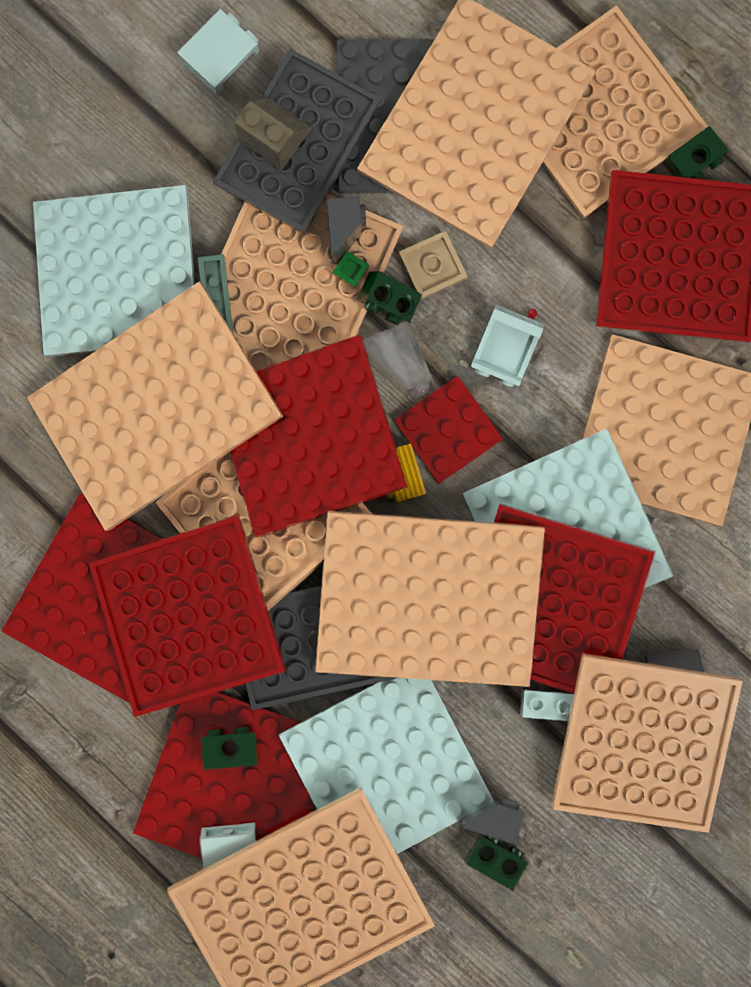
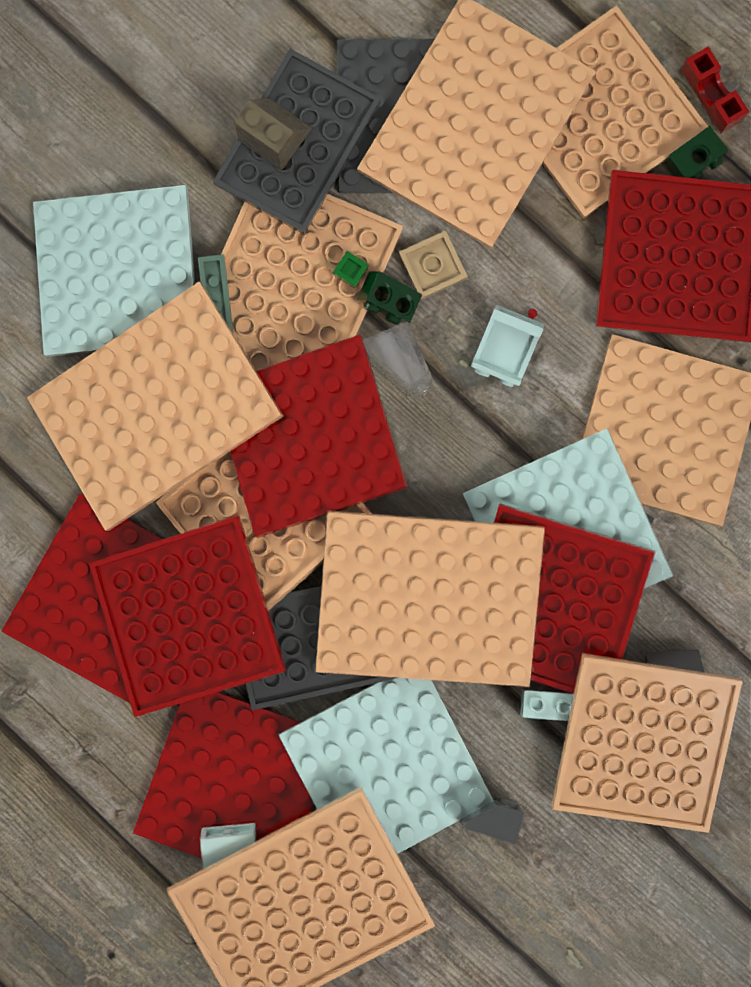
(216, 758): dark green brick -> none
(218, 50): light aqua panel -> none
(345, 224): dark grey slope -> none
(412, 475): yellow brick -> none
(448, 430): red plate -> none
(493, 866): dark green brick -> none
(704, 77): none -> red arch

